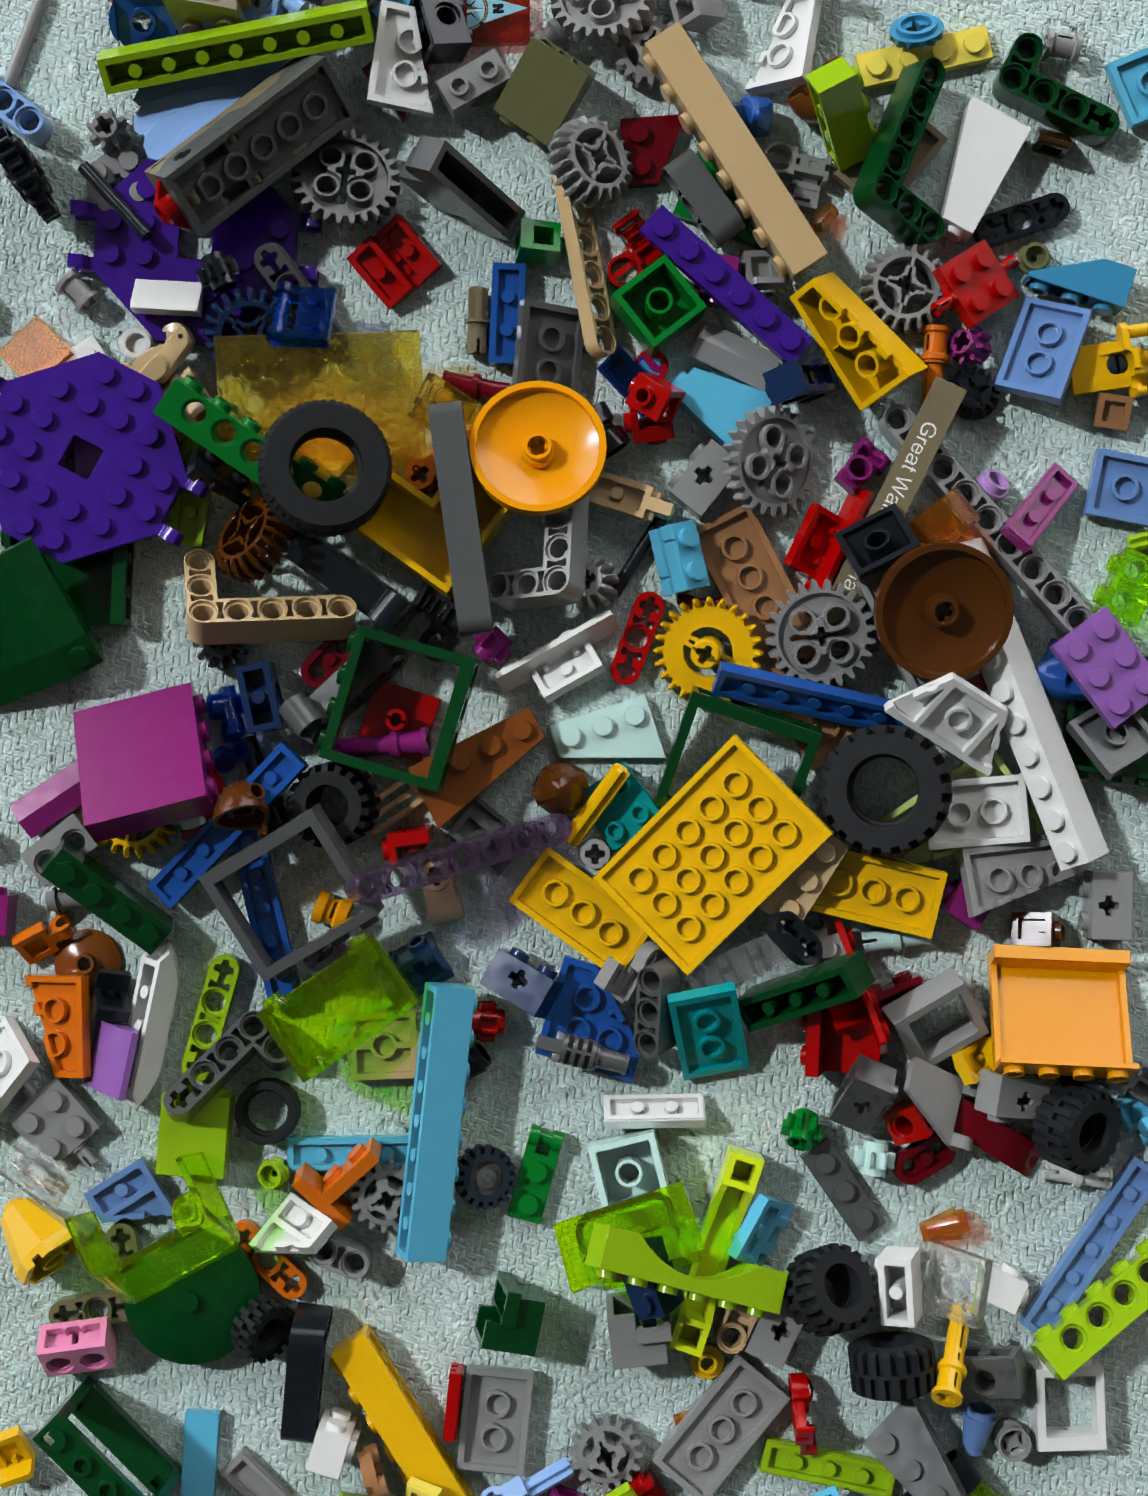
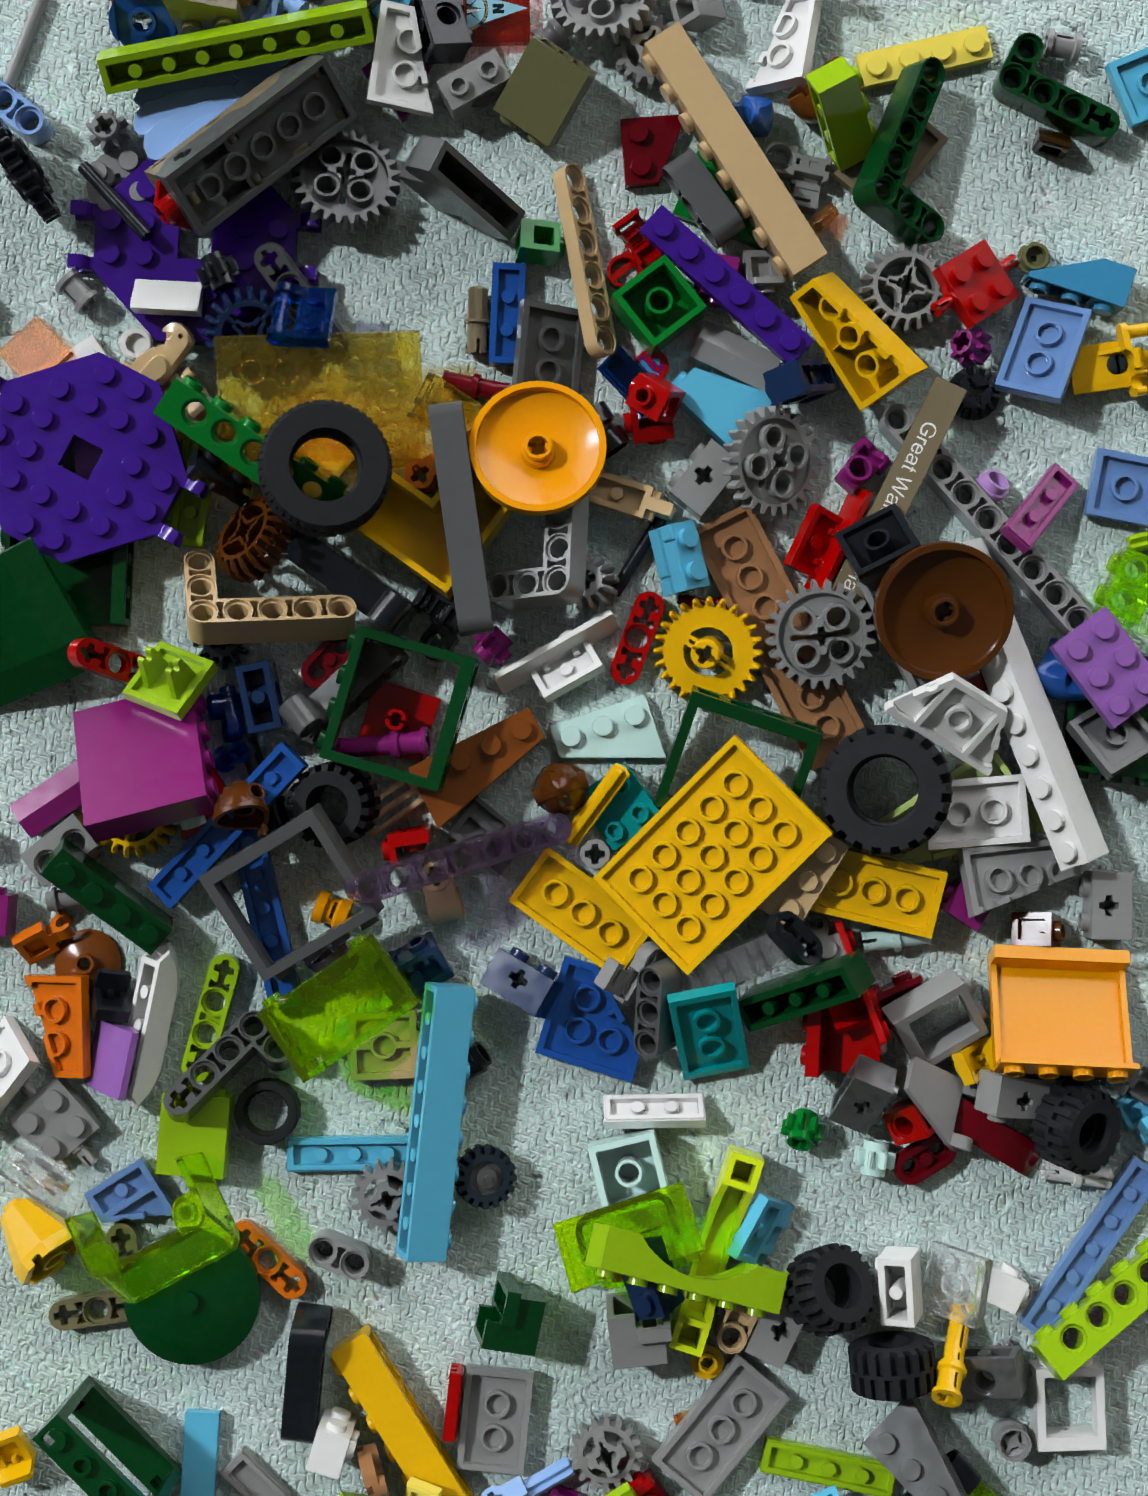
(77, 1346): bright pink brick -> none
(100, 666): none -> red beam
(169, 680): none -> lime plate
(247, 1333): black tyre -> none
(266, 1175): lime plate -> none
(294, 1229): wing -> none
(327, 1191): orange bracket -> none
(395, 261): red slope -> none
(488, 1021): red gear -> none
(535, 1175): green plate -> none
(582, 1053): dark grey hinge -> none
(596, 159): light grey gear -> none
(799, 1404): red piece -> none
(801, 696): blue plate -> none
(842, 1189): dark grey plate -> none
(916, 30): dark azure gear -> none
(934, 354): orange pin -> none
(945, 519): clear orange slope -> none
(946, 1226): clear orange cone -> none
(977, 1427): medium blue cone -> none
(980, 160): white slope -> none
(1047, 221): black beam -> none
(1113, 411): medium nougat plate -> none

